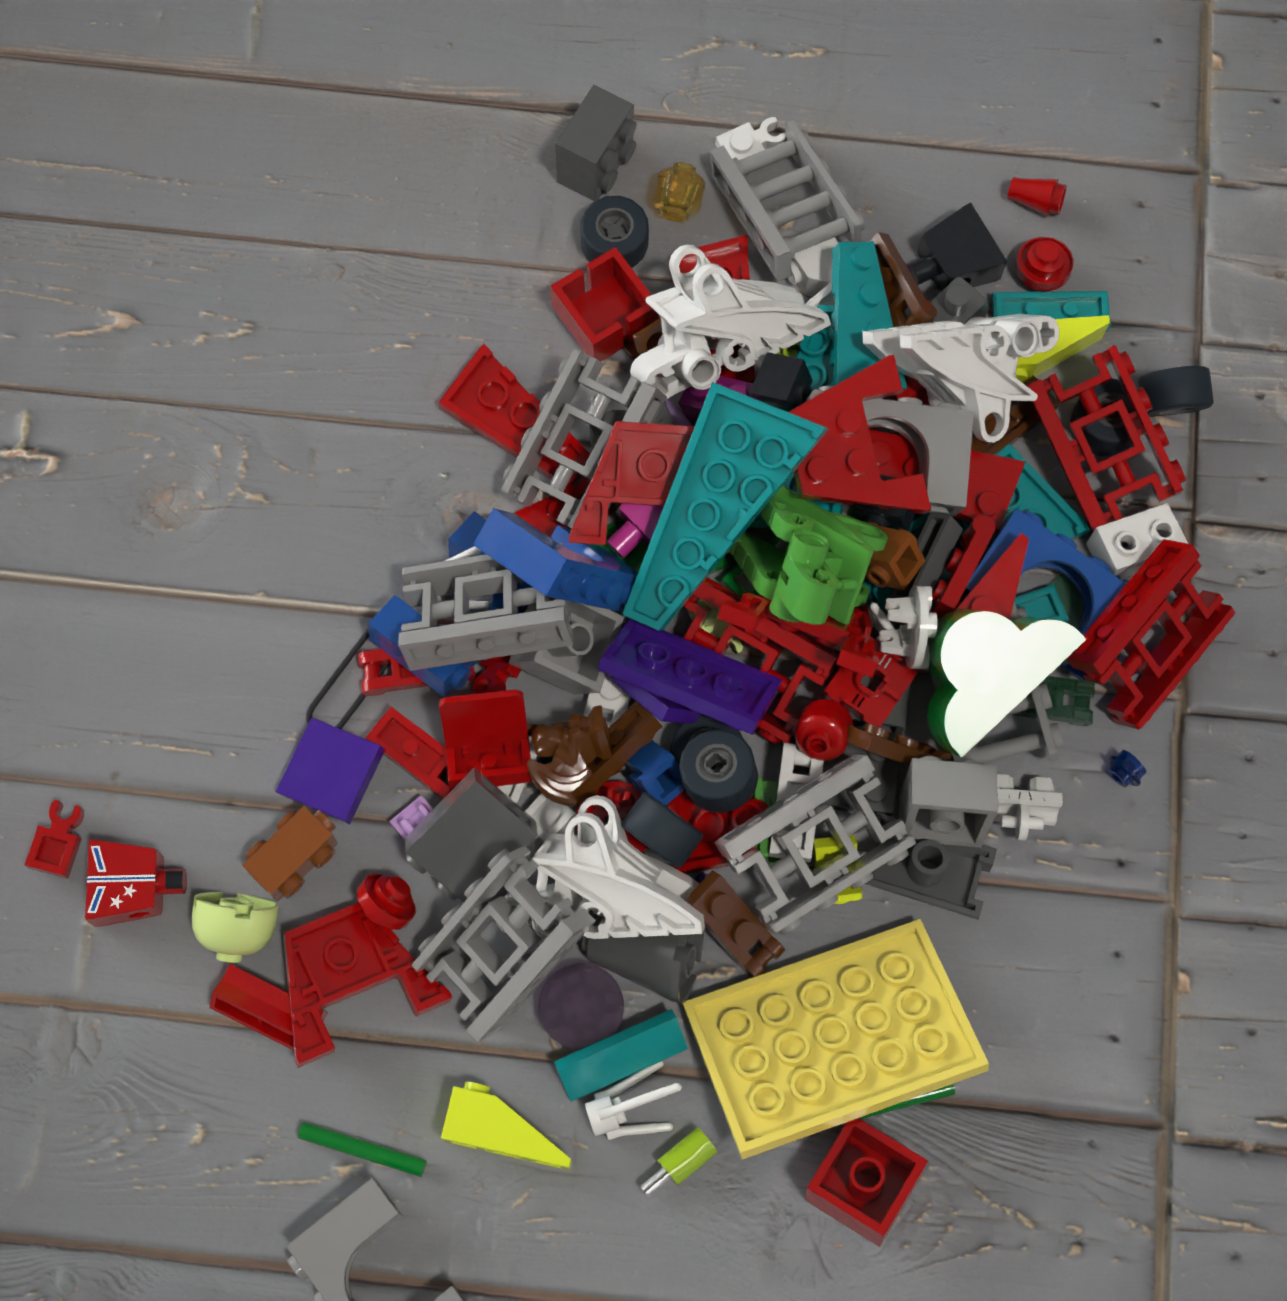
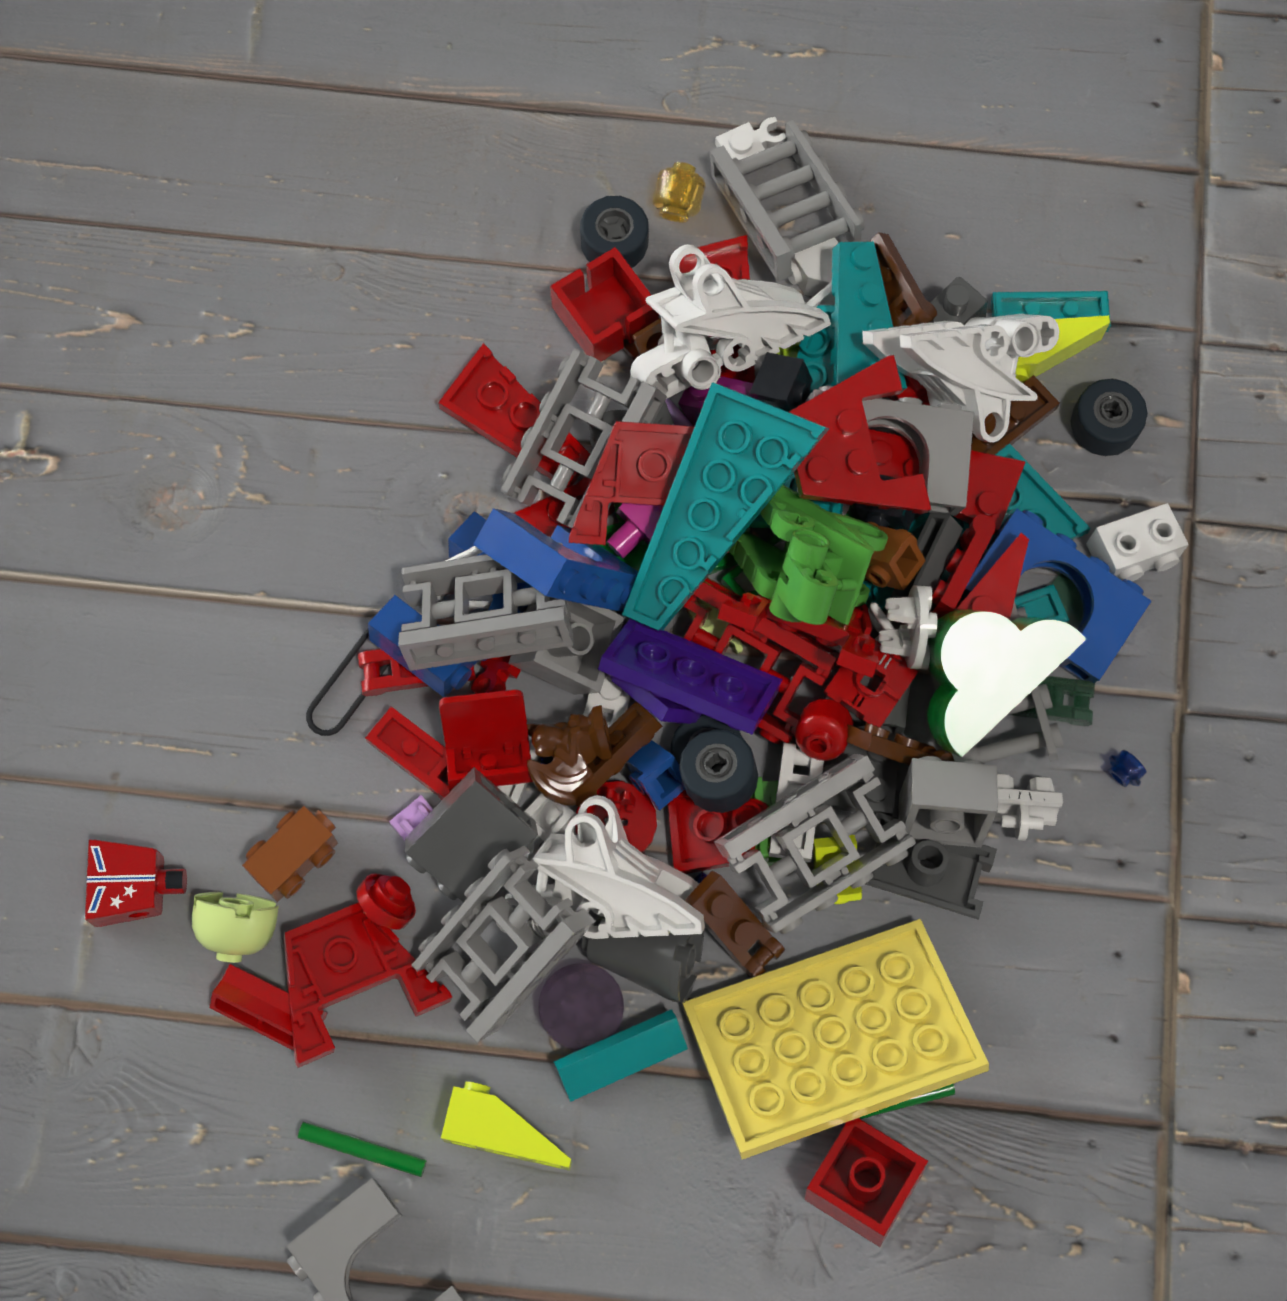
(55, 847): red plate -> none
(330, 770): dark purple tile -> none
(595, 143): dark grey brick -> none
(607, 1113): white plant -> none
(662, 830): black wheel -> none
(681, 1161): lime piece -> none
(958, 249): black torso -> none
(1038, 194): red cone -> none
(1044, 264): red plate -> none
(1077, 451): red fence -> none
(1132, 616): red fence -> none
(1178, 390): black wheel -> none

